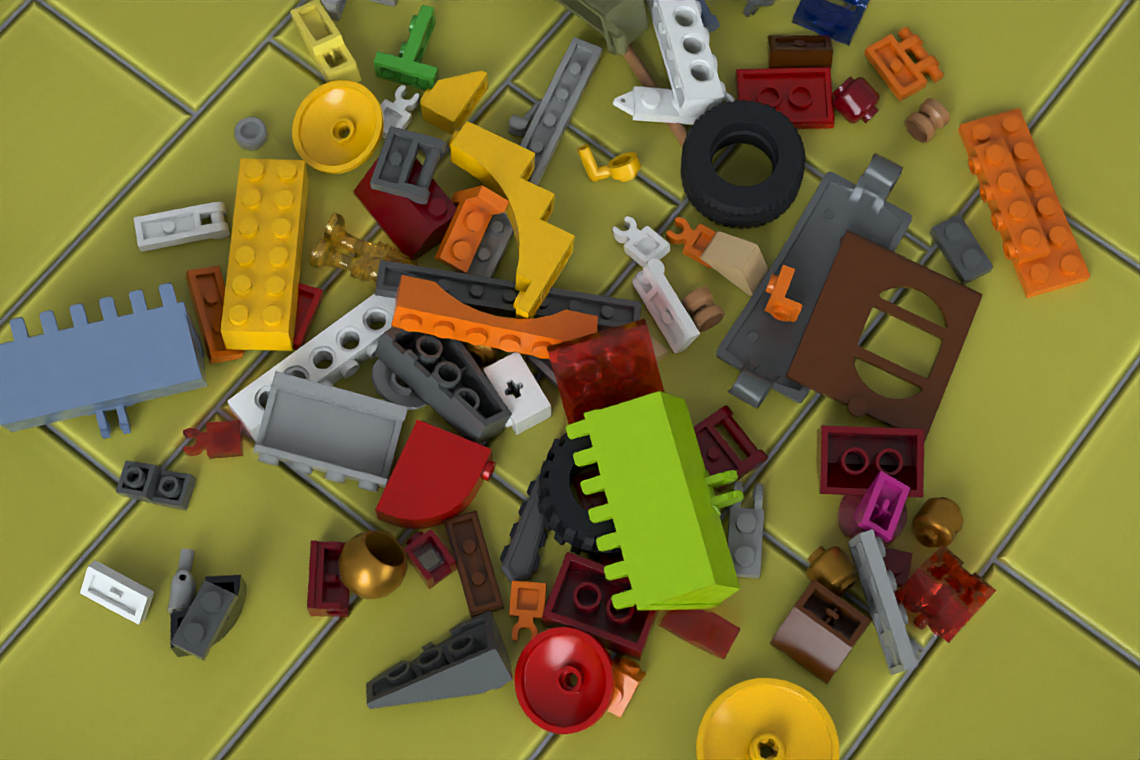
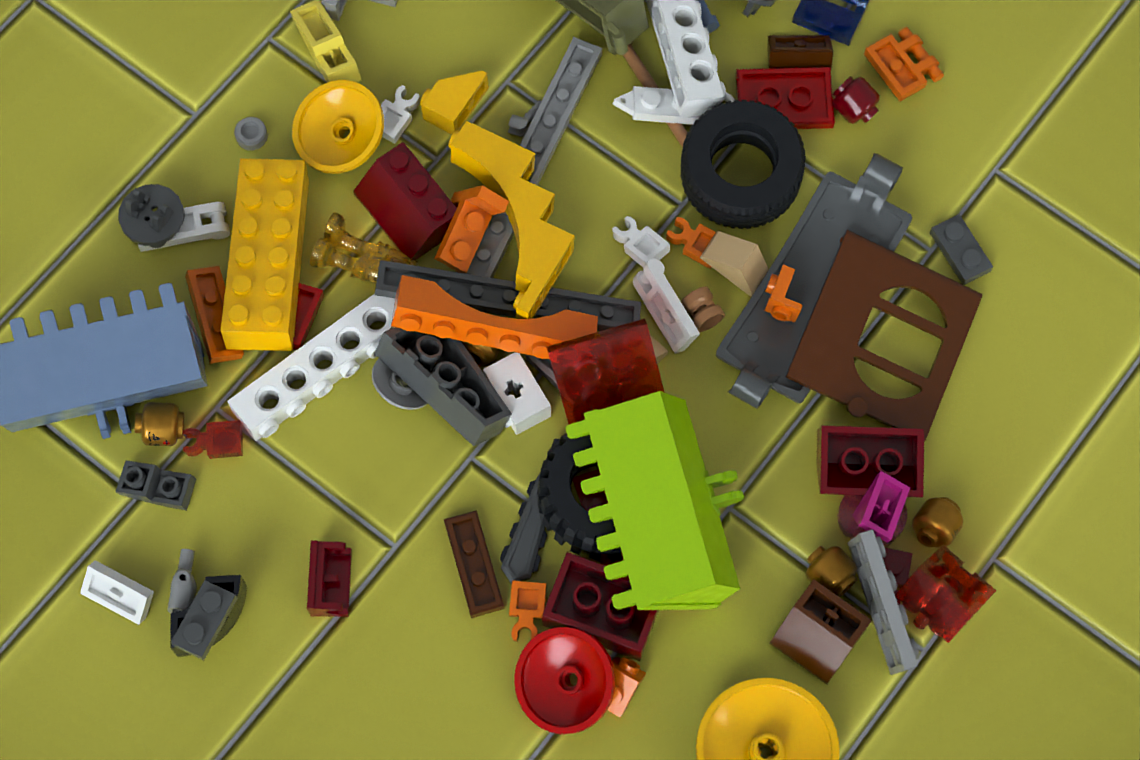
(160, 424): none -> pearl gold head
(162, 224): none -> dark grey plate
(329, 431): light grey panel -> none
(372, 564): pearl gold helmet -> none
(397, 161): dark grey plate -> none
(408, 67): bright green bracket -> none
(429, 557): dark red window -> none
(434, 478): red brick -> none
(459, 666): dark grey wedge -> none
(622, 167): yellow plate -> none
(702, 630): clear red slope -> none
(718, 454): dark red plate -> none
(746, 534): light grey hinge -> none
(924, 123): medium nougat wheel -> none
(1023, 203): orange plate -> none

